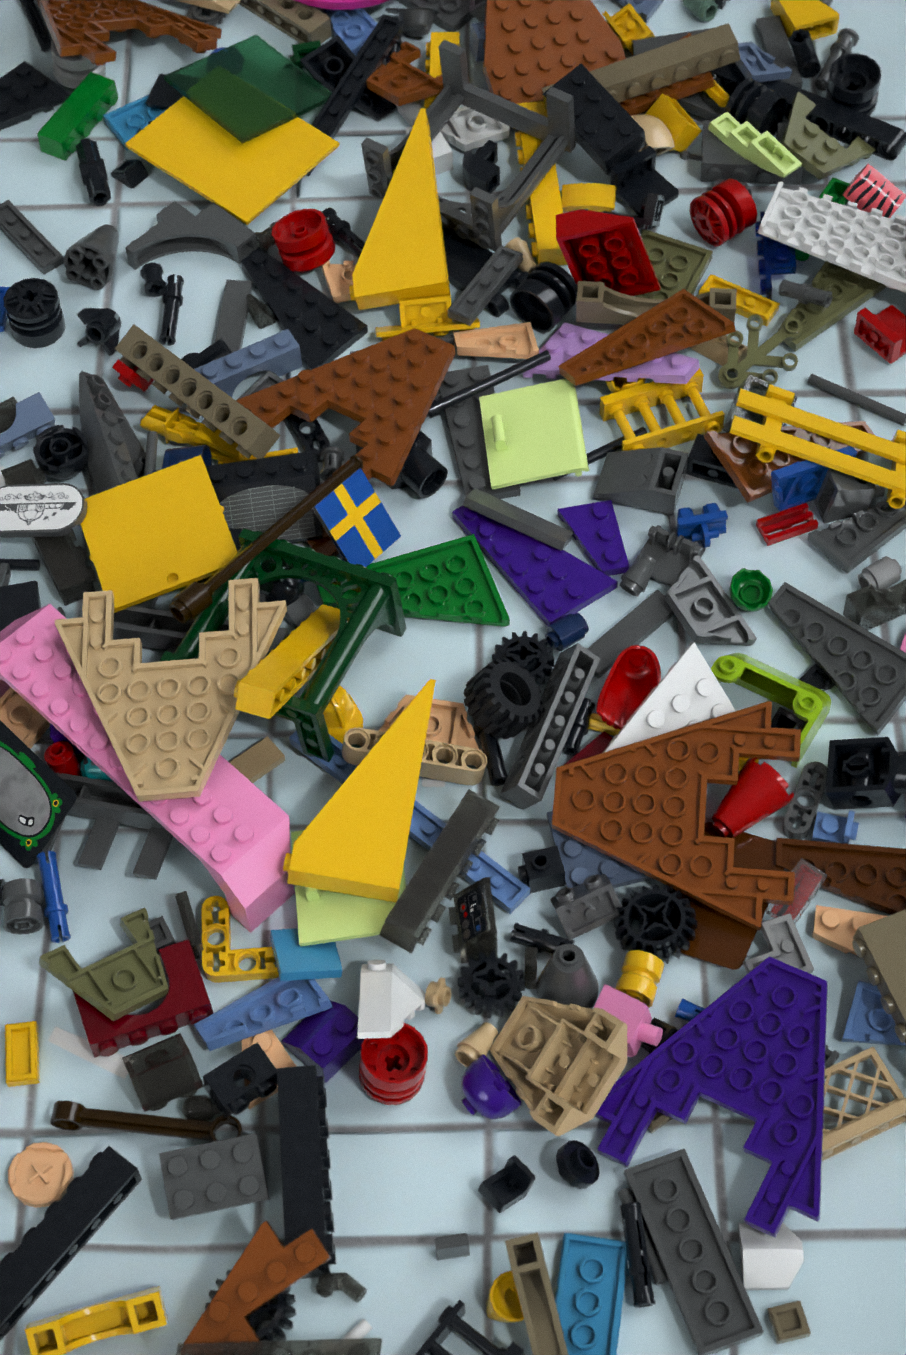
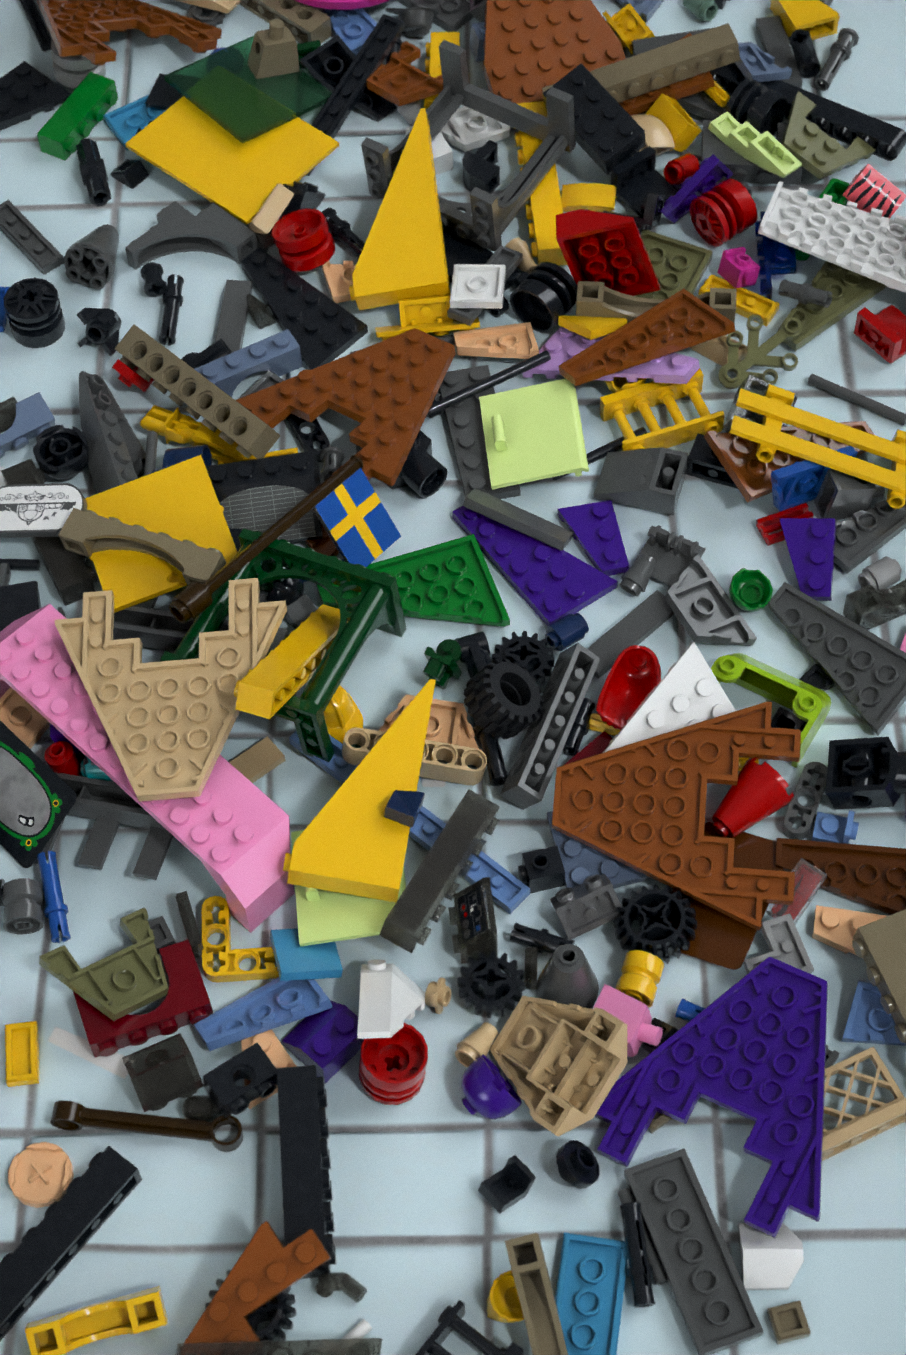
(90, 533): none -> dark tan arch
(214, 1176): dark grey brick -> none
(271, 210): none -> tan slope
(273, 51): none -> dark tan torso
(304, 197): none -> black slope
(404, 806): none -> dark blue slope
(443, 664): none -> dark green hips
(452, 1246): dark grey tile -> none
(474, 652): none -> black piece
(477, 286): none -> white tile
(591, 326): none -> yellow tile
(681, 168): none -> red brick
(702, 526): blue hips -> none
(709, 173): none -> dark purple wing
(738, 268): none -> dark pink brick
(812, 553): none -> dark purple wing
(854, 82): black wheel -> none

